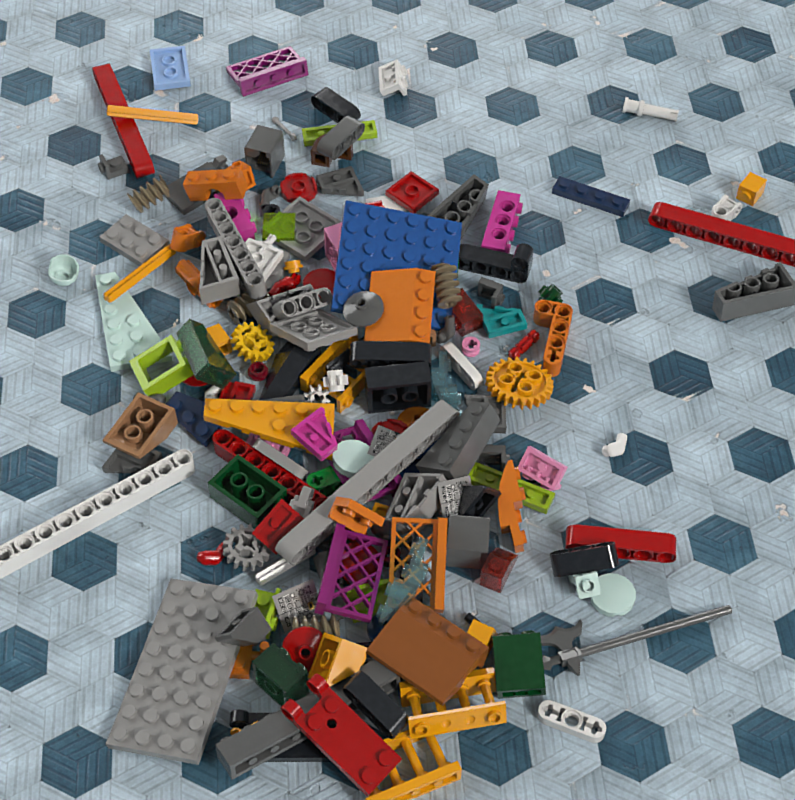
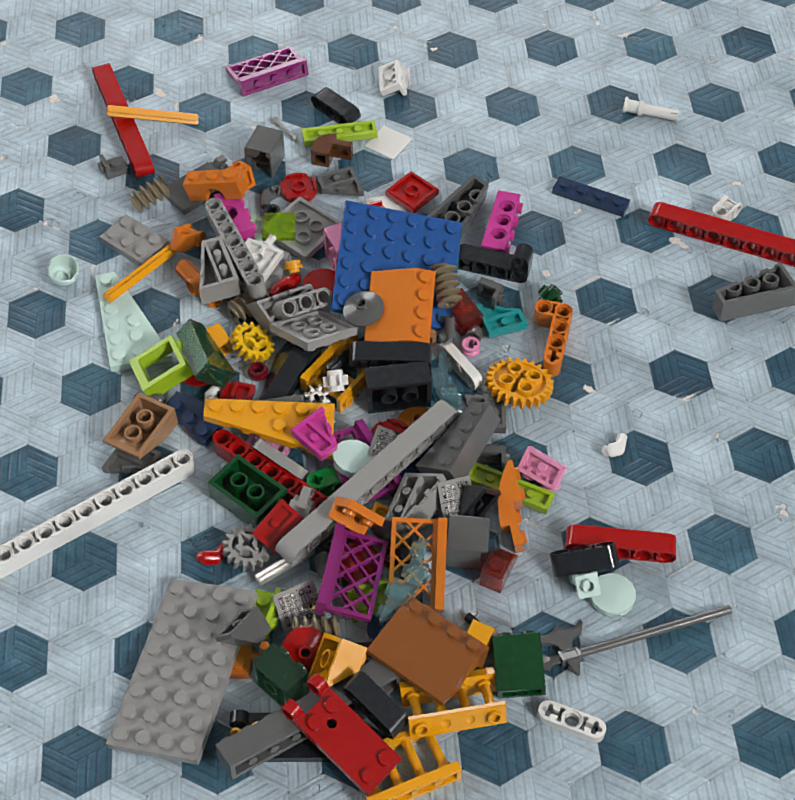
(170, 68): light blue plate -> none
(340, 137): dark grey beam -> none
(389, 142): none -> white sticker
(475, 331): none -> flat silver hinge
(524, 344): red axle -> none
(751, 189): light orange brick -> none

